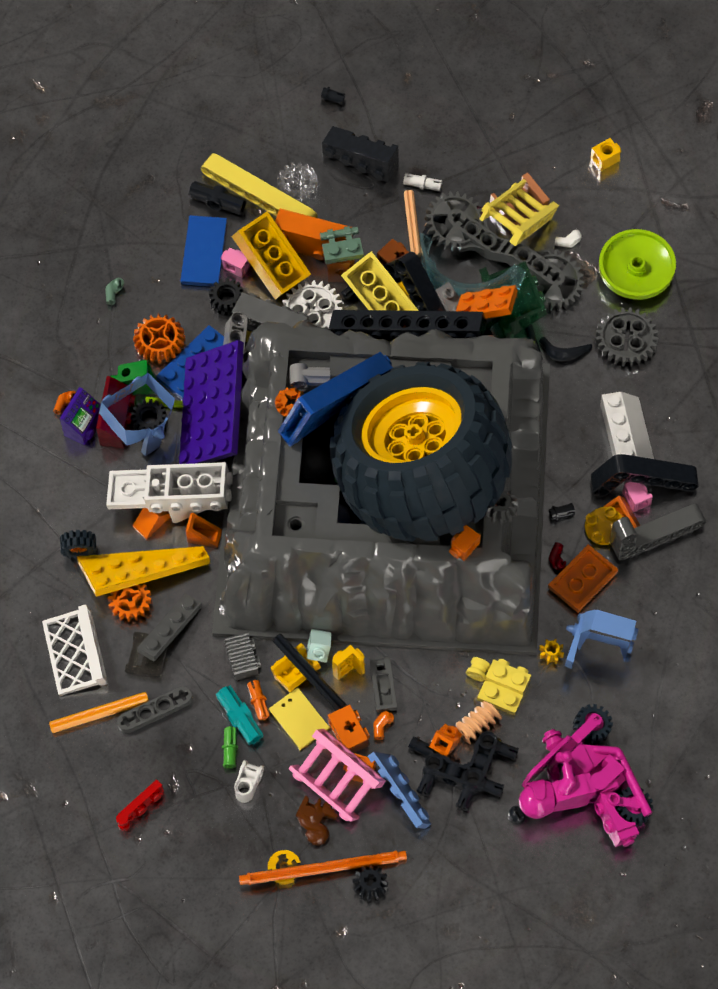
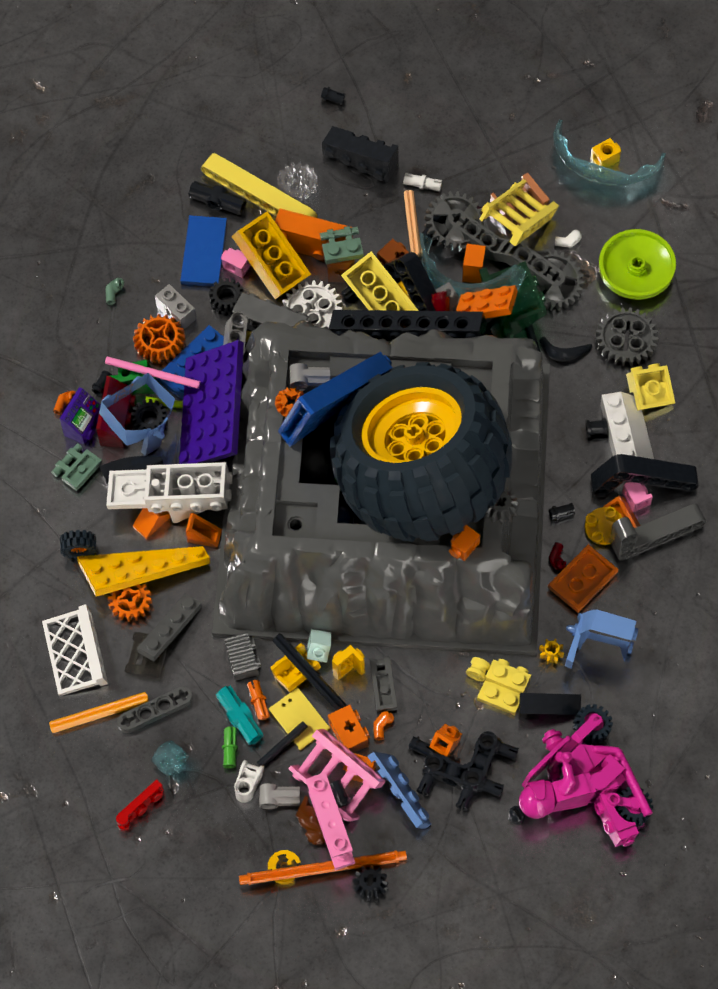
(80, 470): none -> sand green plate
(98, 387): none -> black pin
(129, 463): none -> black slope
(153, 372): none -> bright pink piece
(170, 758): none -> clear light blue brick
(175, 306): none -> light grey brick
(273, 796): none -> light grey piece
(282, 744): none -> black bar
(330, 821): none -> bright pink fence
(339, 793): none -> black pin
(441, 301): none -> dark red cone
(473, 262): none -> orange slope
(478, 720): light nougat piece -> none
(549, 703): none -> black slope
(596, 427): none -> black bush
(597, 173): none -> clear light blue windscreen
(651, 386): none -> light yellow plate

